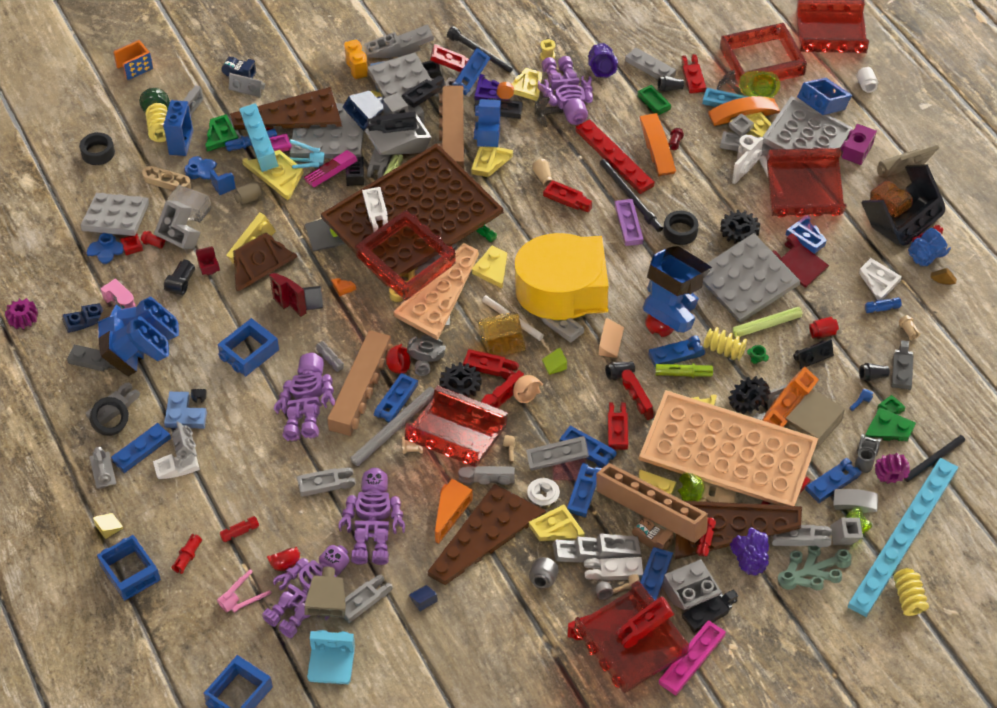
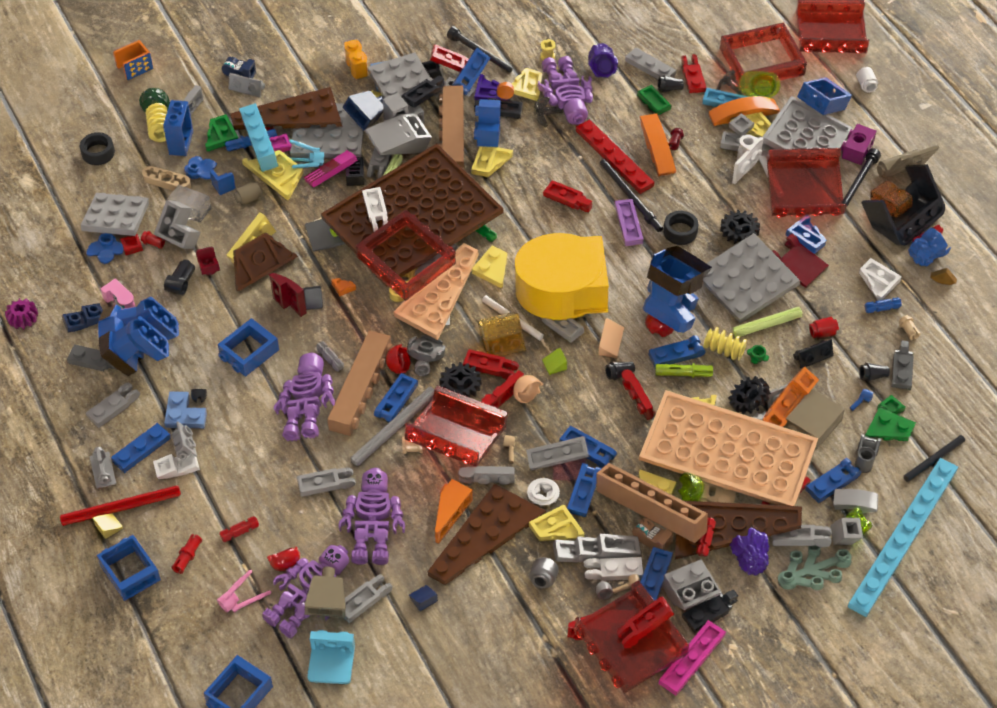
(116, 403): black tyre -> none
(120, 505): none -> red axle
(393, 122): black hinge -> none
(395, 46): light grey slope -> none
(542, 171): tan cone -> none
(618, 427): red hinge -> none
(872, 157): none -> black piece
(892, 468): magenta gear -> none
(910, 592): light yellow piece -> none

